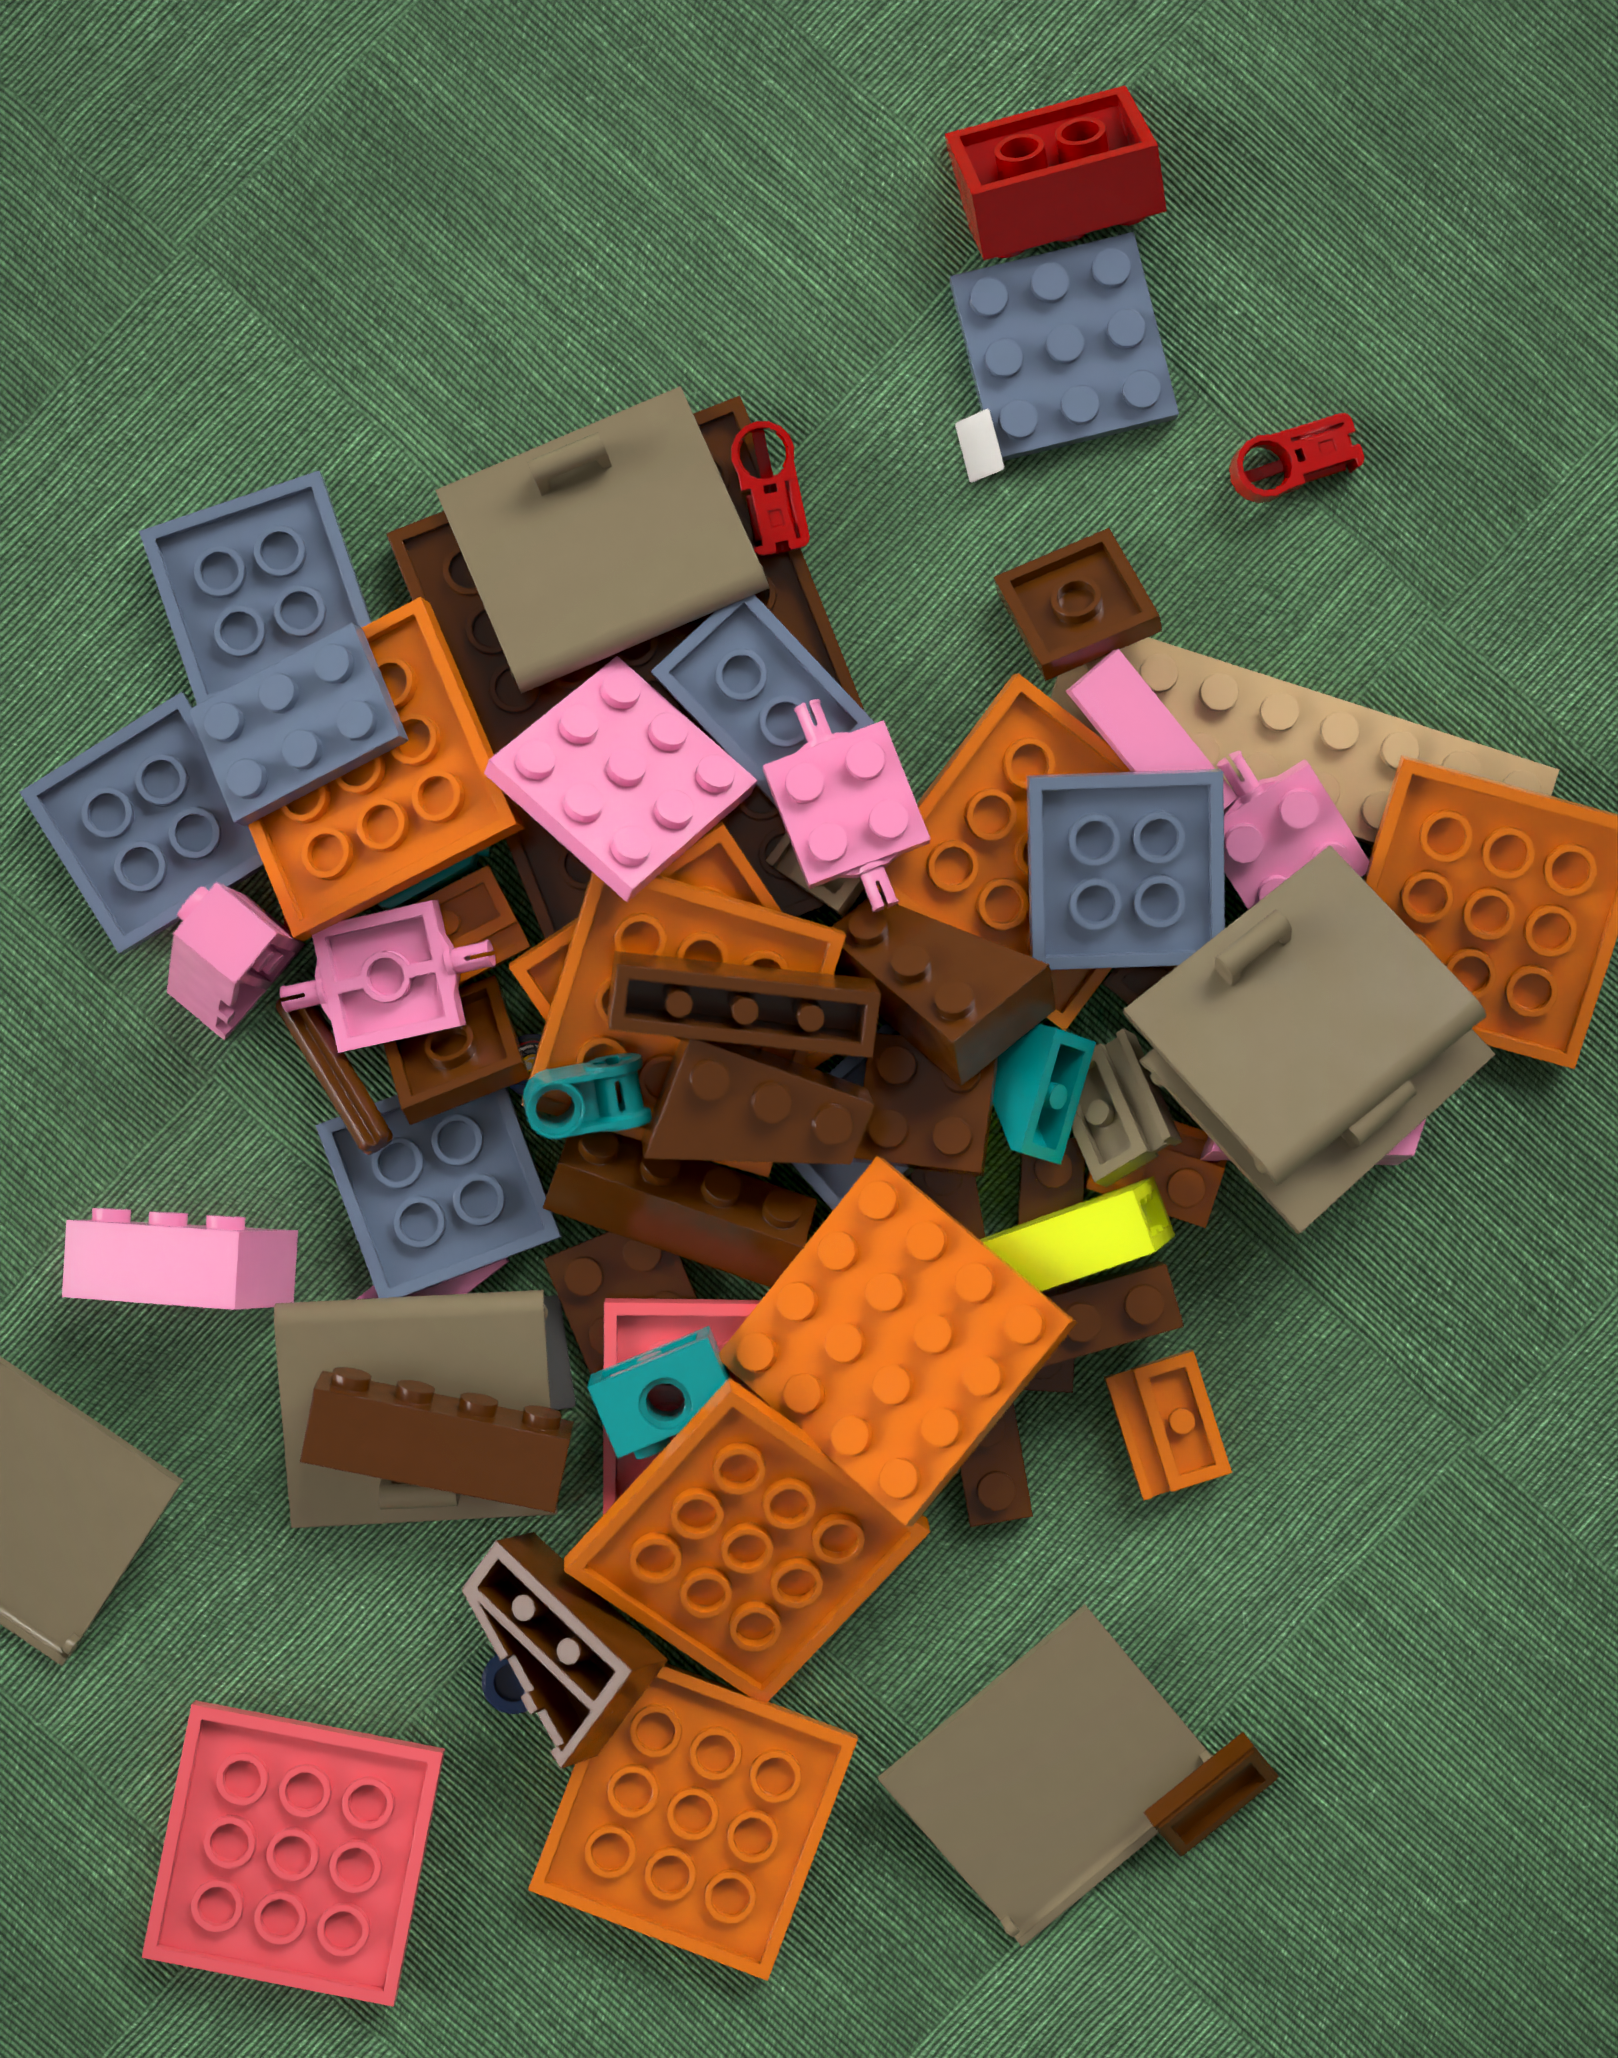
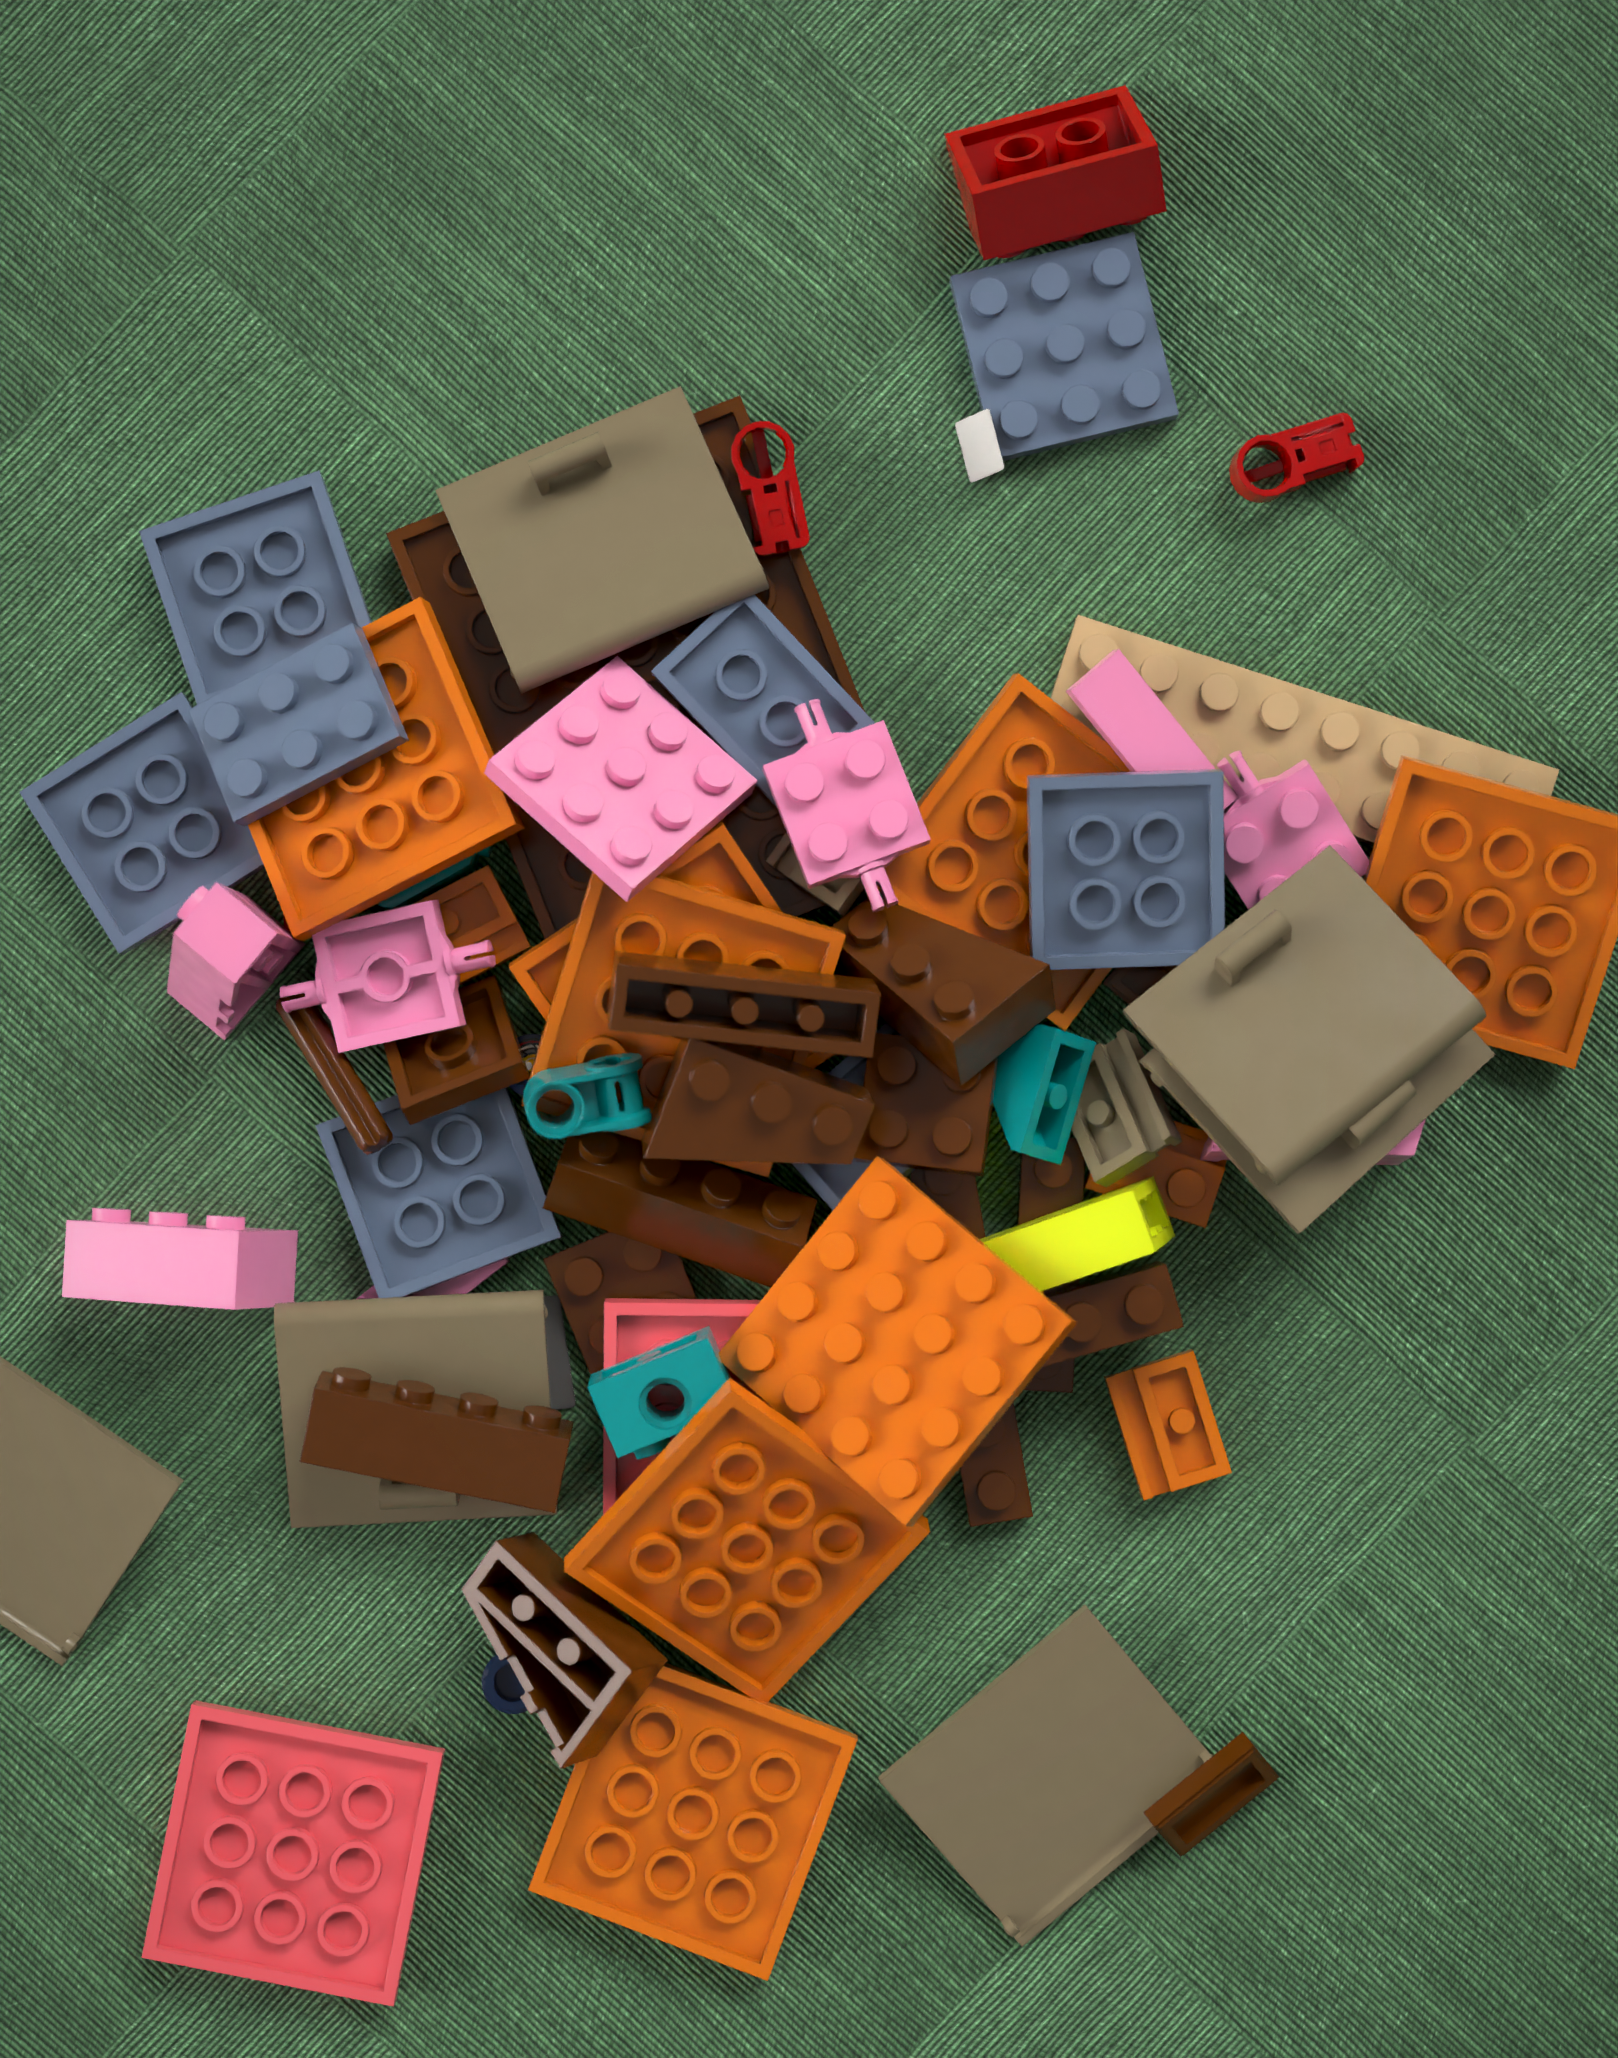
(1077, 604): reddish brown plate -> none

